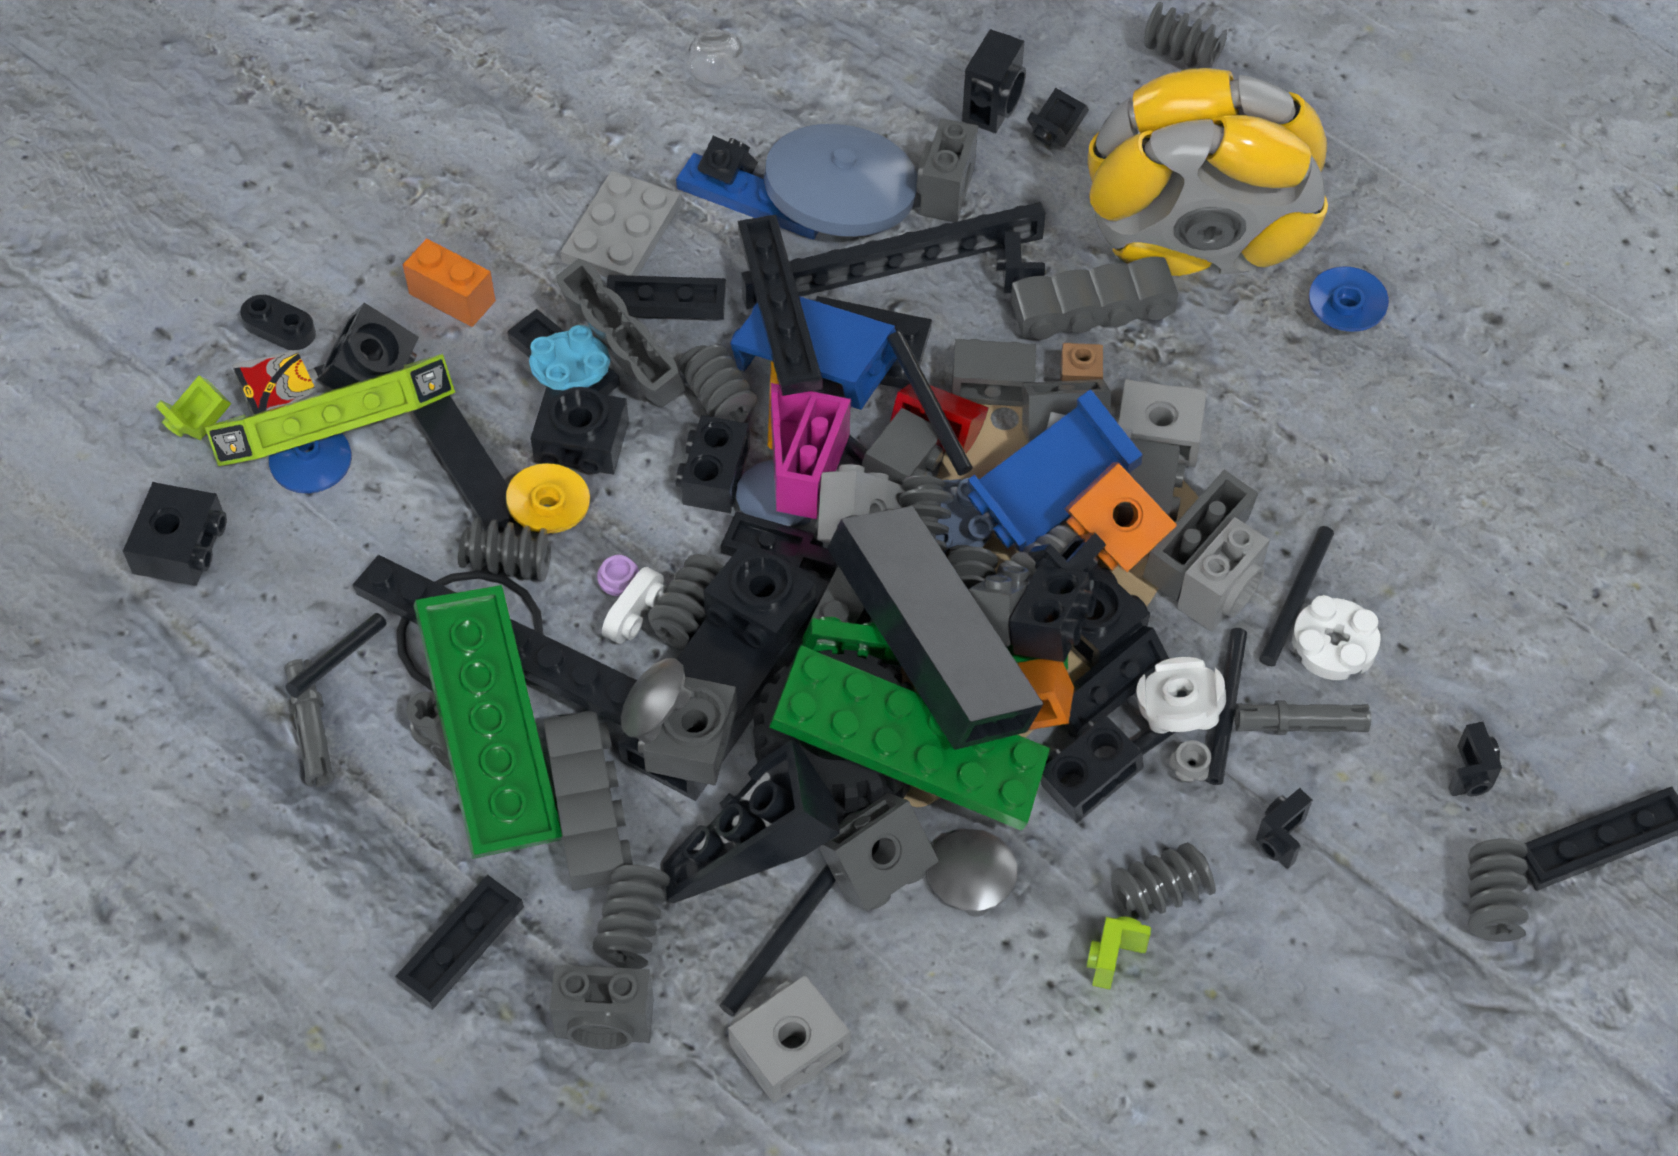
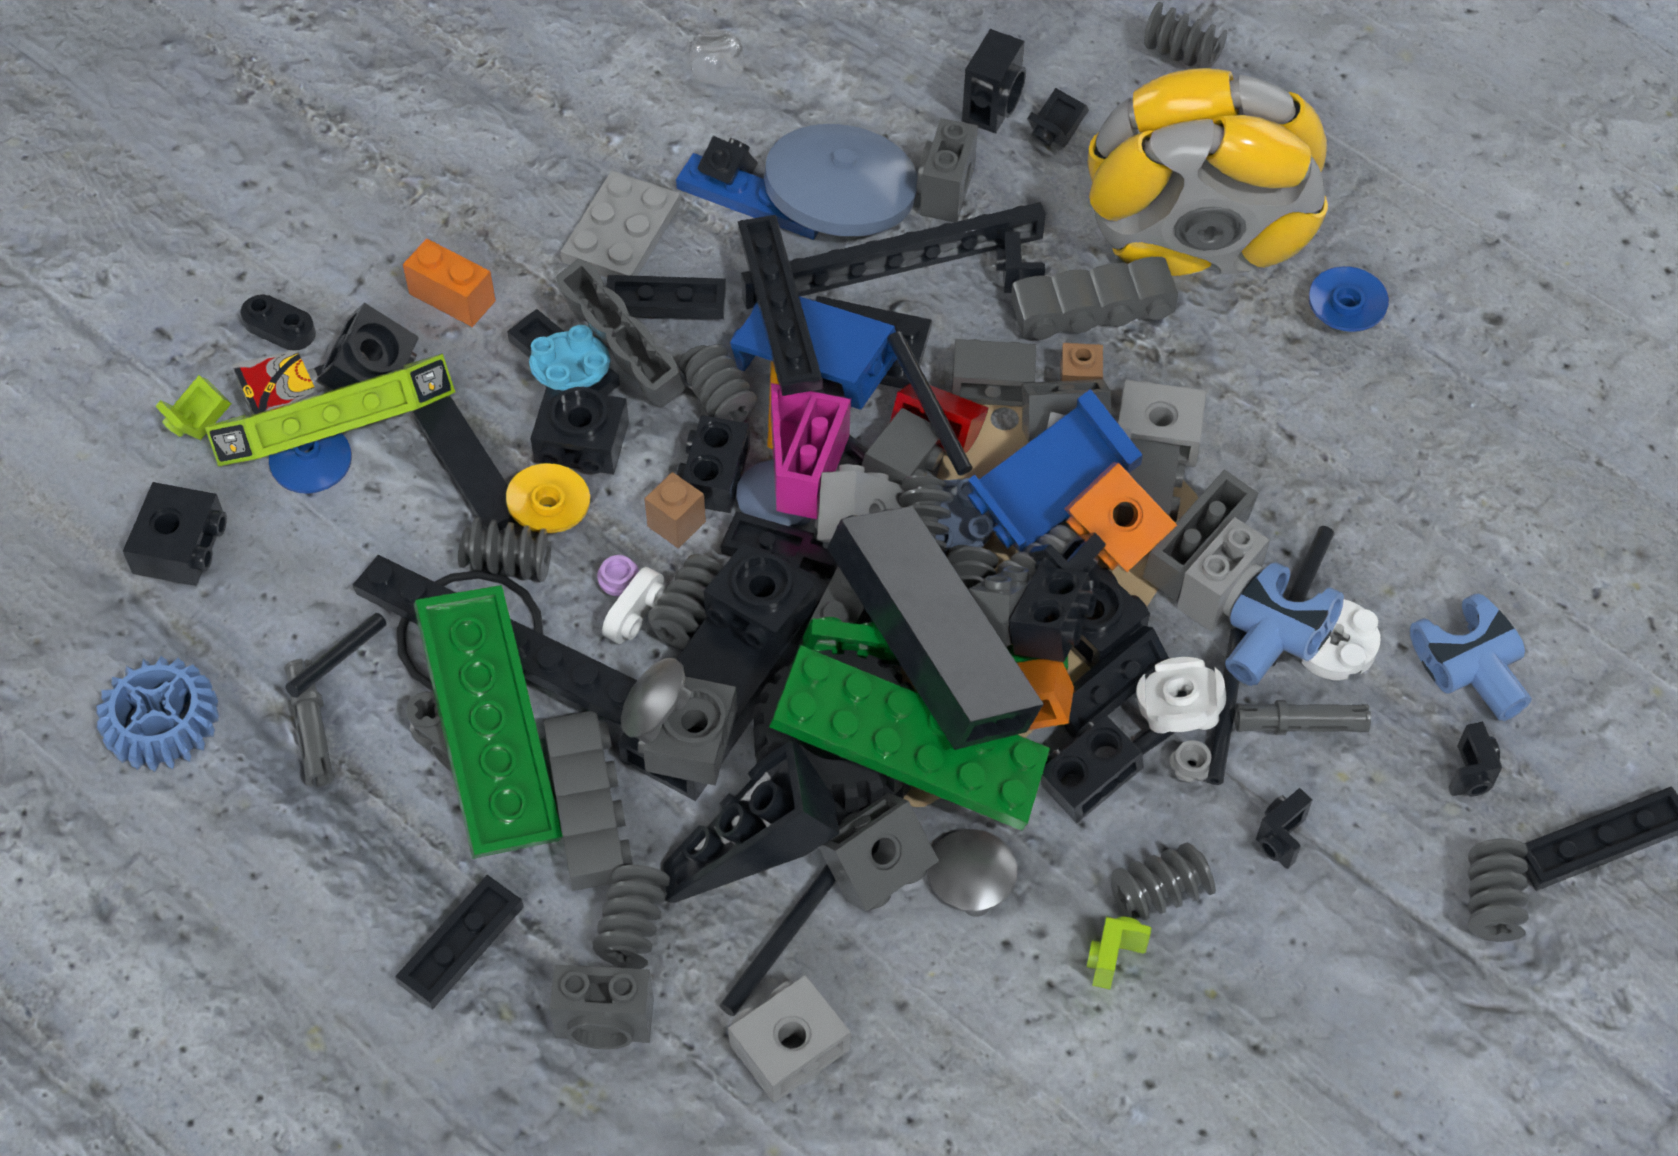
(156, 728): none -> medium blue gear
(675, 510): none -> medium nougat brick
(1278, 624): none -> medium blue connector
(1475, 657): none -> medium blue connector

